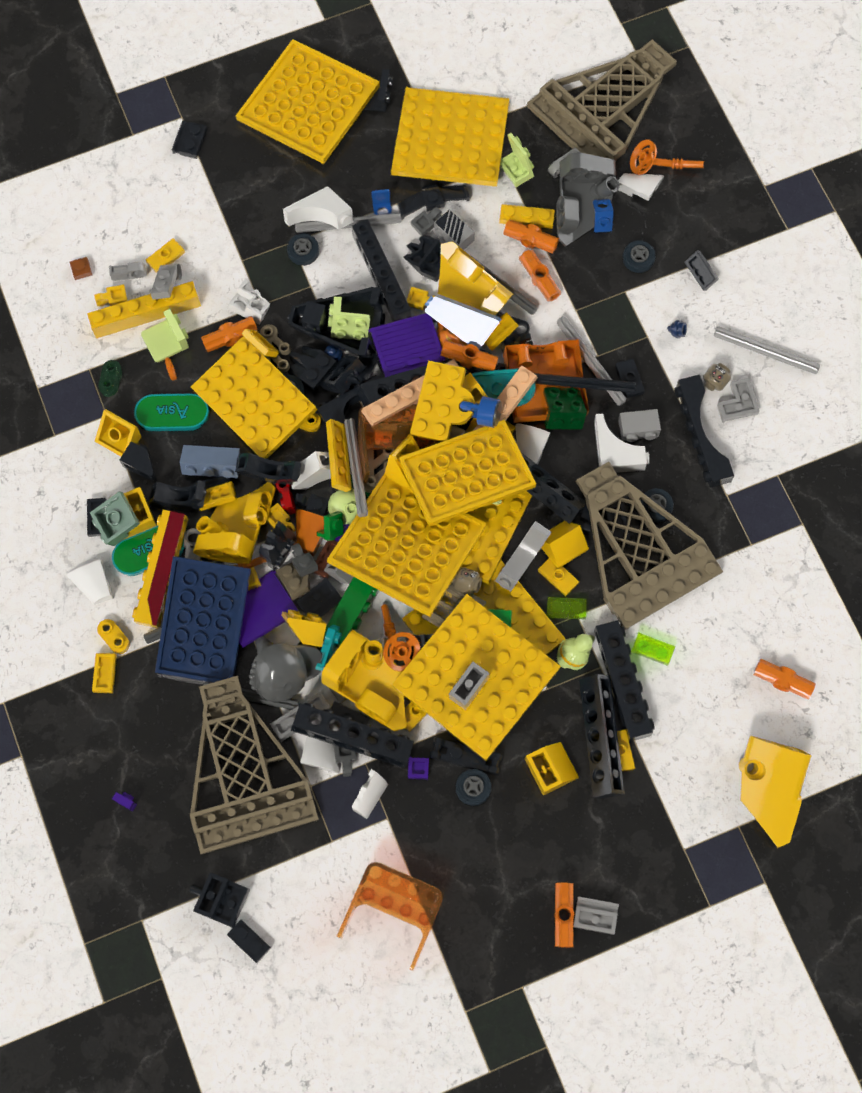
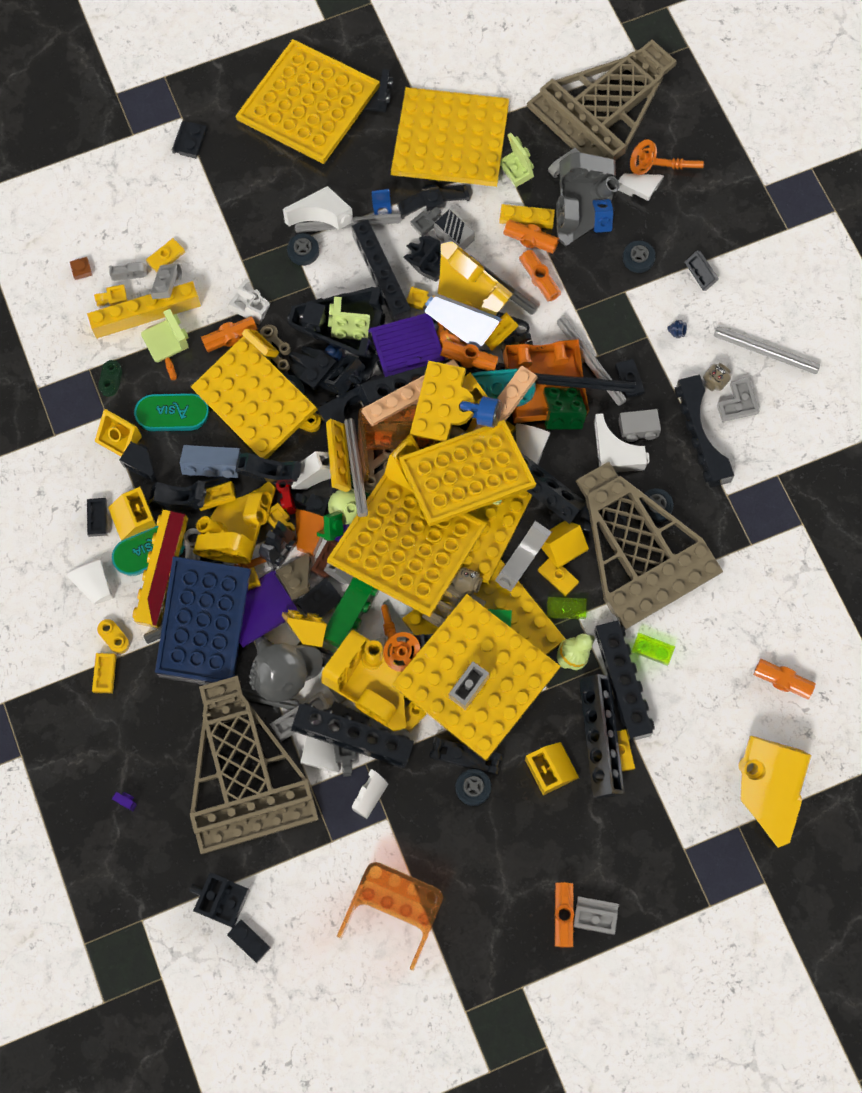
(114, 519): sand green plate -> none
(303, 562): dark grey plate -> none
(332, 638): teal wing -> none
(418, 768): dark purple plate -> none

